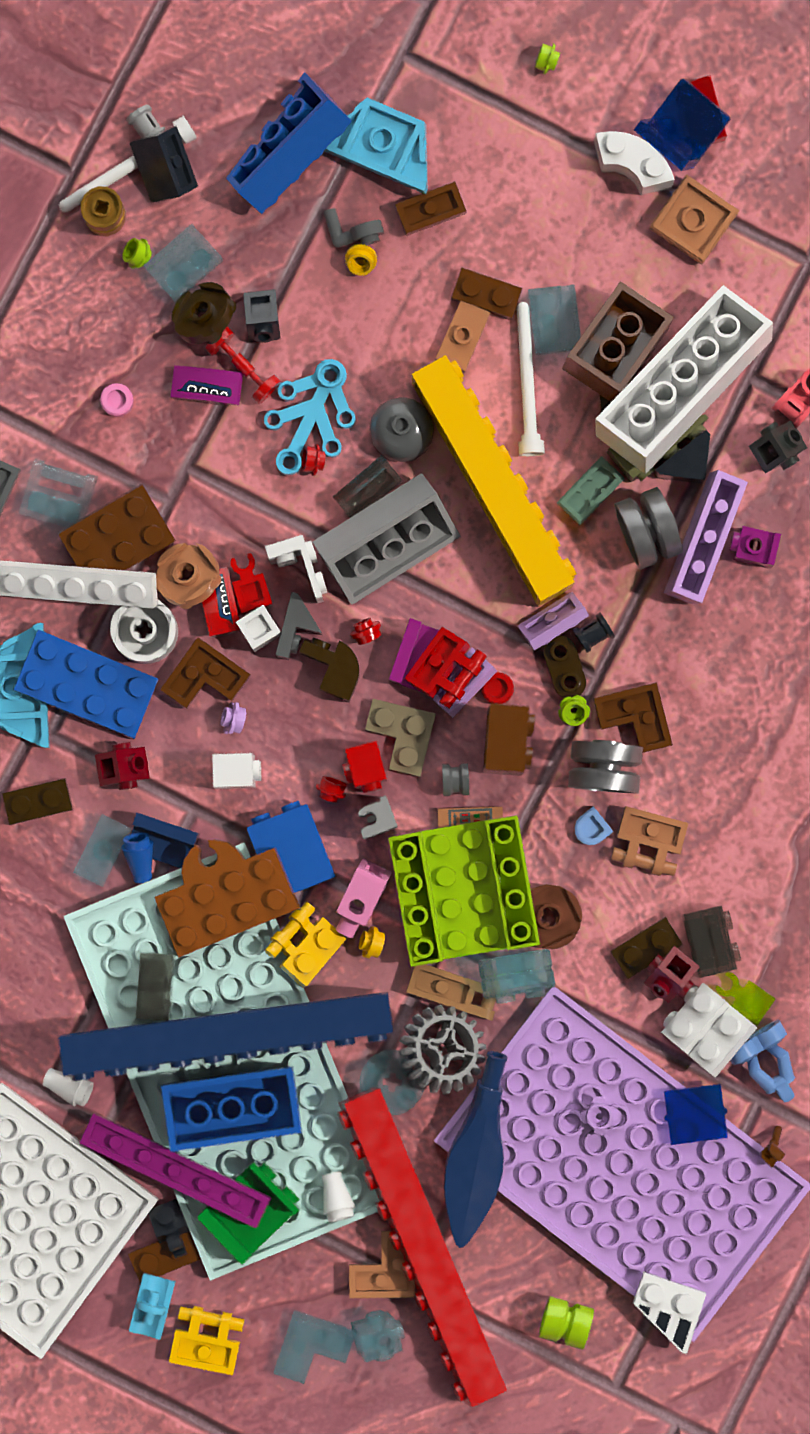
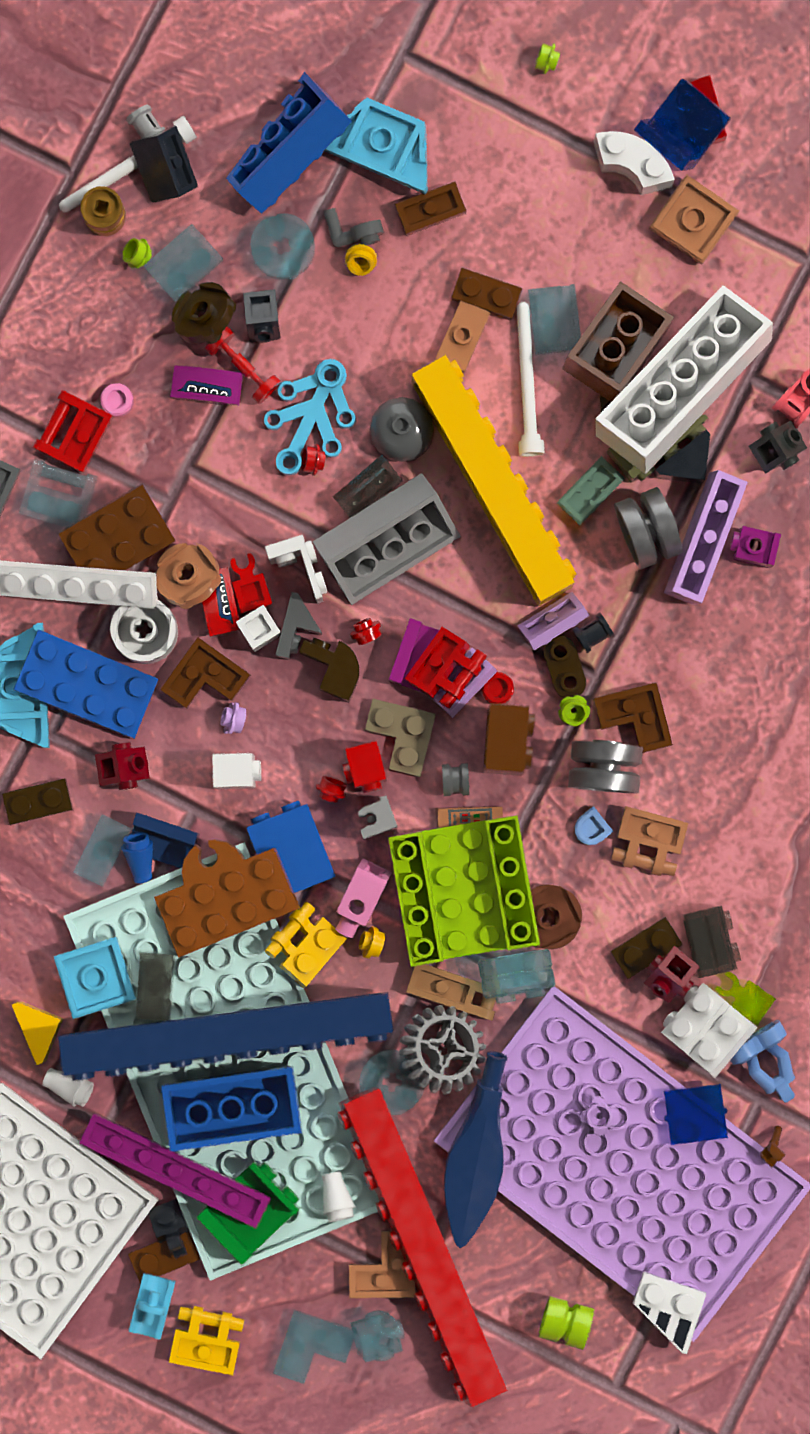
(38, 1028): none -> yellow slope
(81, 438): none -> red plate
(94, 977): none -> medium azure plate
(275, 229): none -> clear light blue plate

